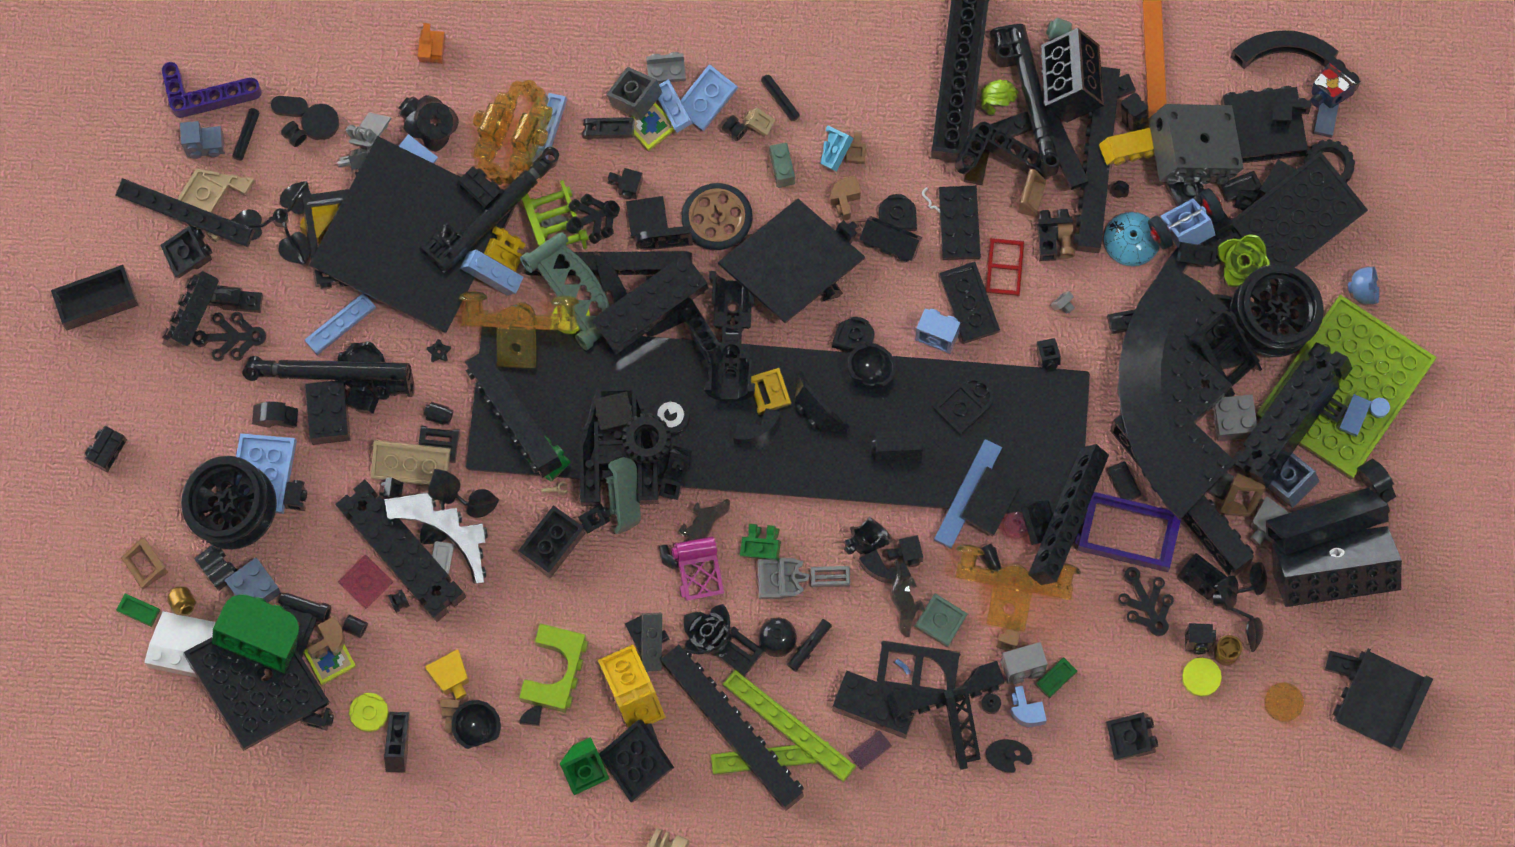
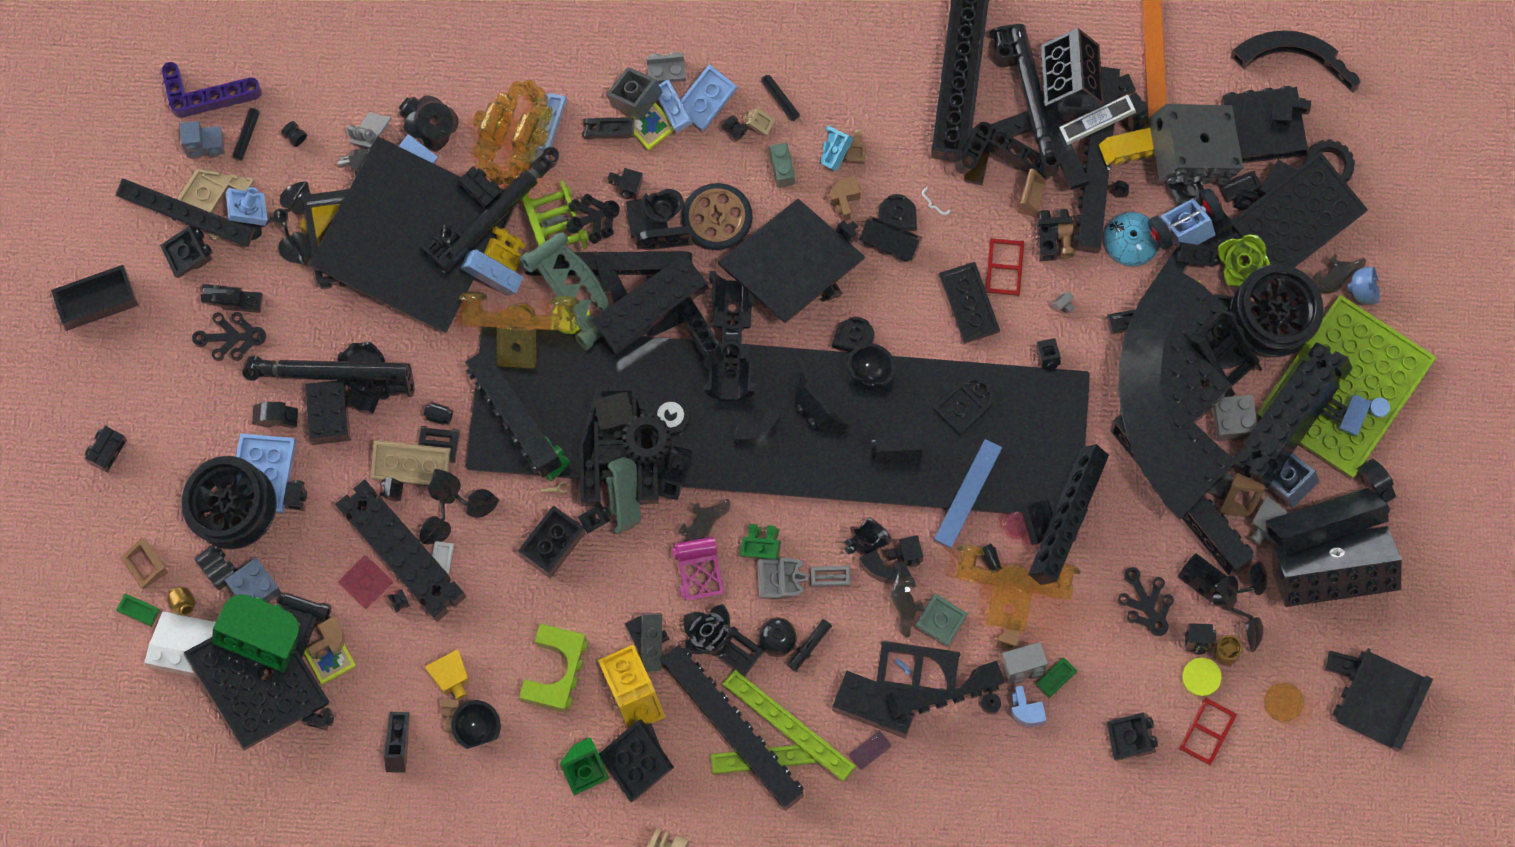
(191, 309): black bracket -> none
(246, 202): none -> light blue plate
(289, 106): black tile -> none
(320, 121): black tile -> none
(340, 323): light blue tile -> none
(355, 626): black gear -> none
(368, 712): neon yellow tile -> none
(431, 45): orange piece -> none
(439, 346): black plate -> none
(466, 538): arch -> none
(532, 716): black tile -> none
(662, 206): none -> black helmet
(666, 558): black arm -> none
(775, 390): yellow plate -> none
(937, 330): light blue brick -> none
(956, 729): black fence -> none
(959, 222): black plate -> none
(989, 501): black tile -> none
(997, 93): lime hair -> none
(1002, 755): black piece -> none
(1057, 28): sand green head -> none
(1097, 119): none -> tile
(1124, 481): black tile -> none
(1162, 564): dark purple door -> none
(1209, 732): none -> red window
(1325, 120): sand blue tile -> none
(1332, 87): torso -> none
(1337, 275): none -> clear smoke animal

